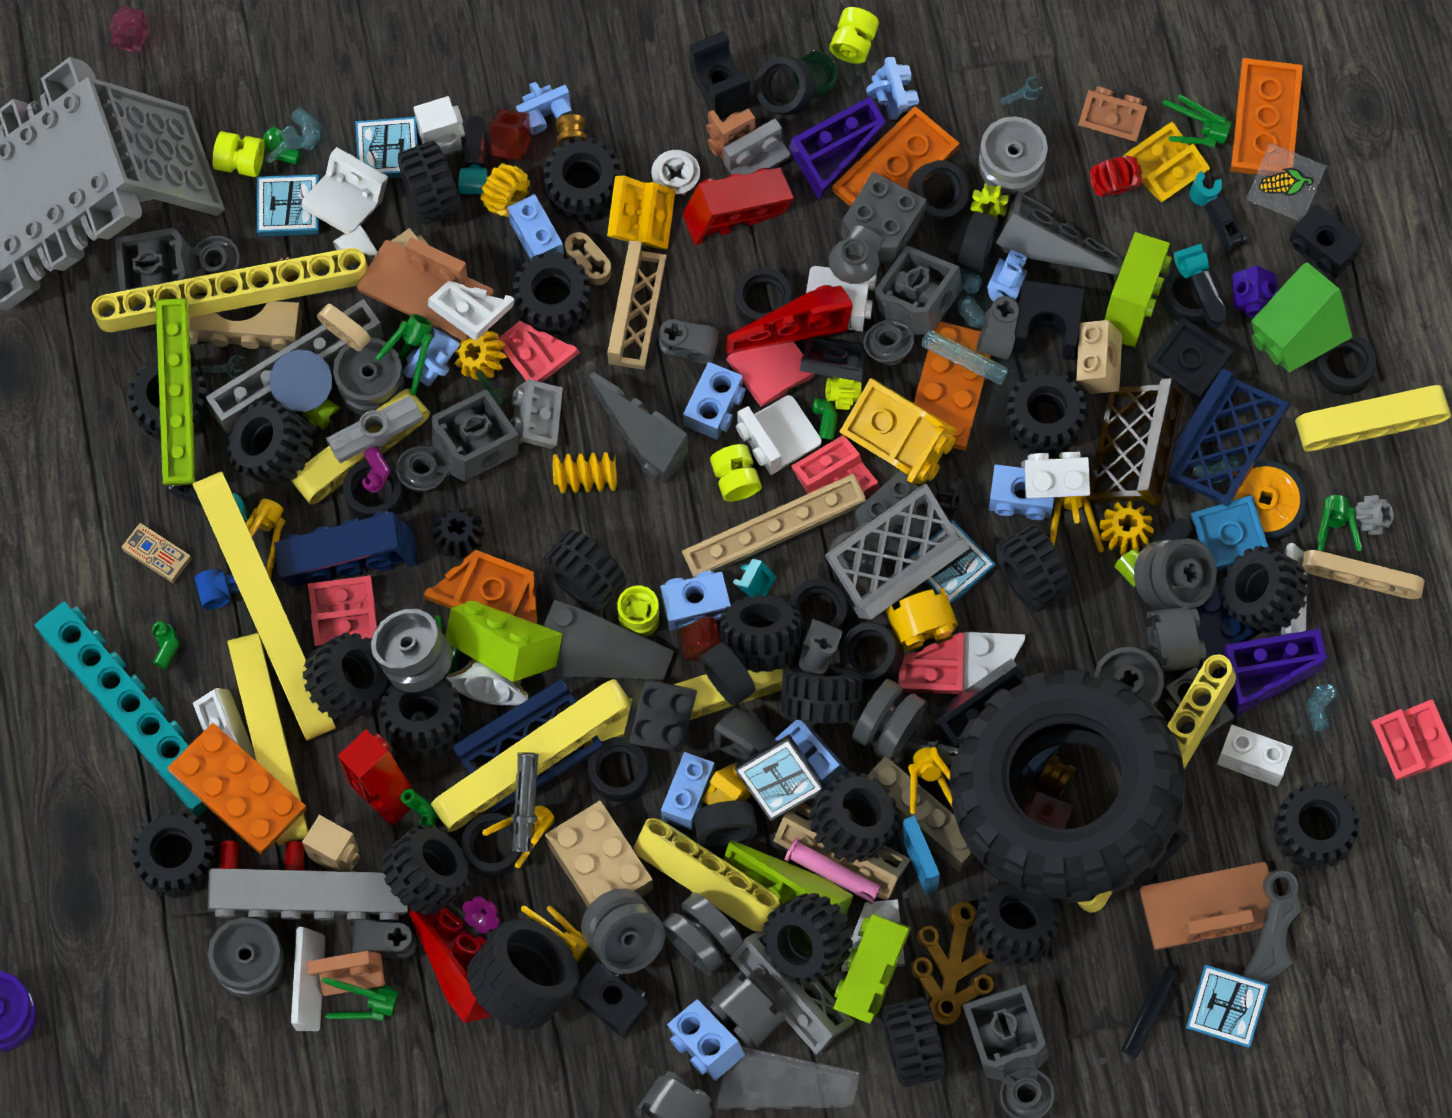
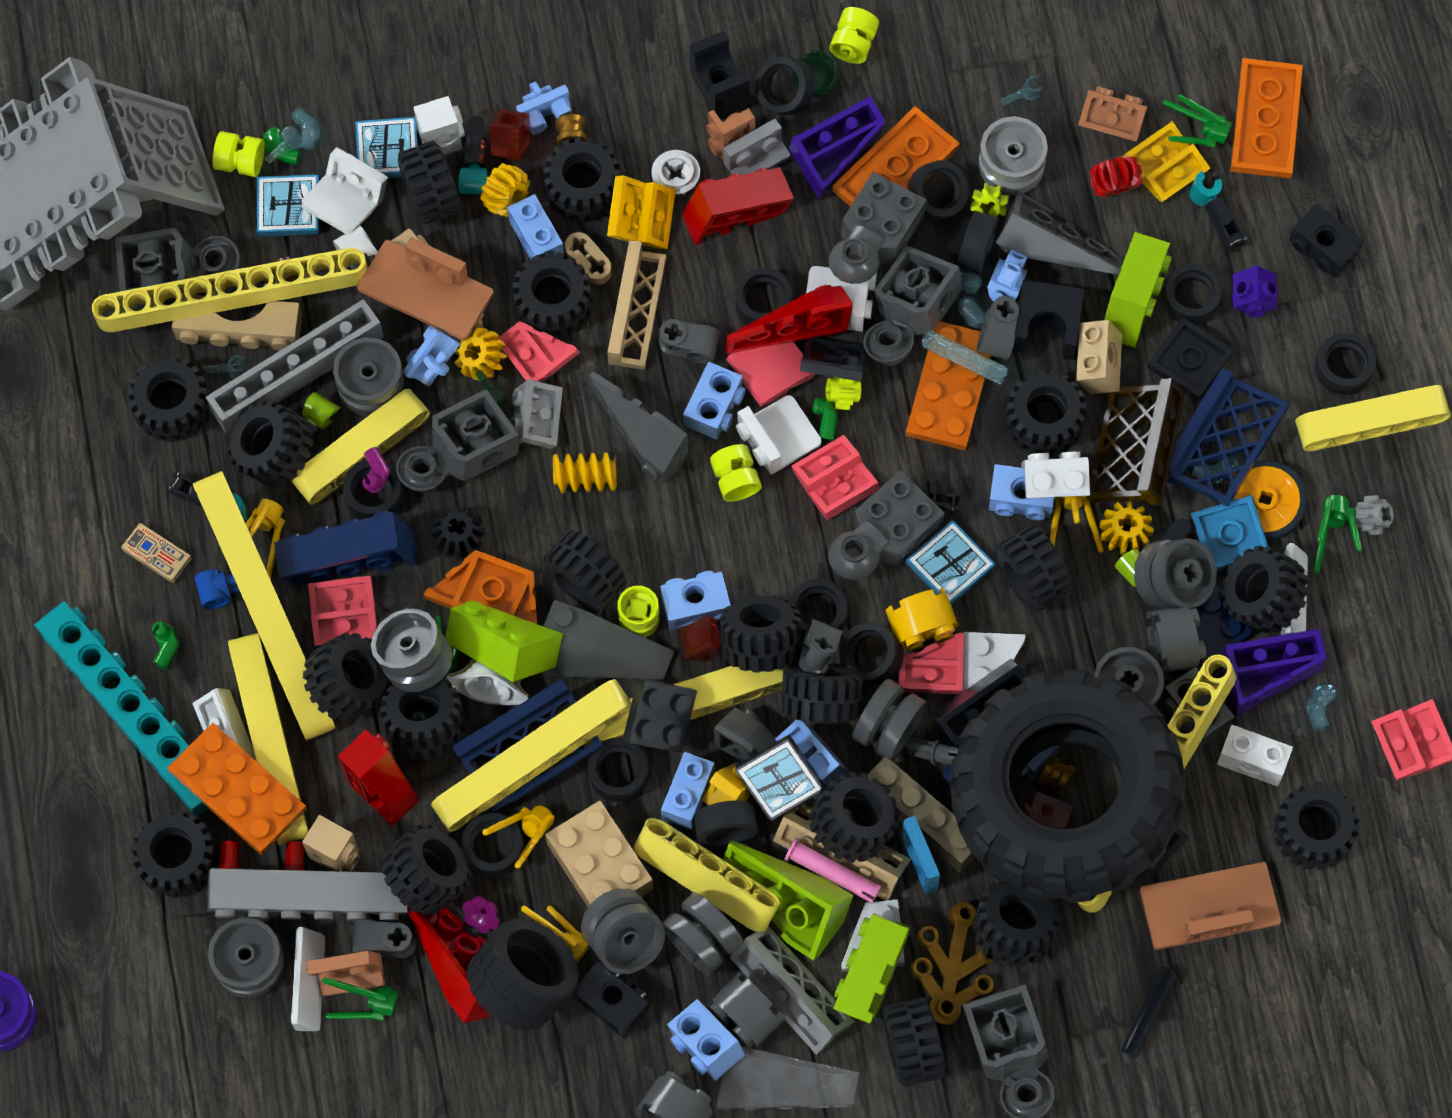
(129, 29): clear pink brick -> none
(175, 392): lime tile -> none
(300, 380): sand blue tile -> none
(343, 327): tan beam -> none
(392, 419): light grey piece -> none
(415, 331): green plant -> none
(420, 806): green arm -> none
(469, 307): white wing -> none
(525, 794): dark grey pin -> none
(727, 674): black tyre -> none
(756, 579): teal tile -> none
(775, 526): tan tile -> none
(824, 927): black tyre -> none
(889, 88): light blue hips -> none
(899, 432): yellow bracket -> none
(913, 573): light grey fence -> none
(929, 767): yellow plant -> none
(1195, 263): piece -> none
(1227, 1006): tile -> none
(1271, 952): dark grey piece -> none
(1285, 182): clear tile -> none
(1302, 320): bright green slope -> none
(1363, 574): tan beam -> none

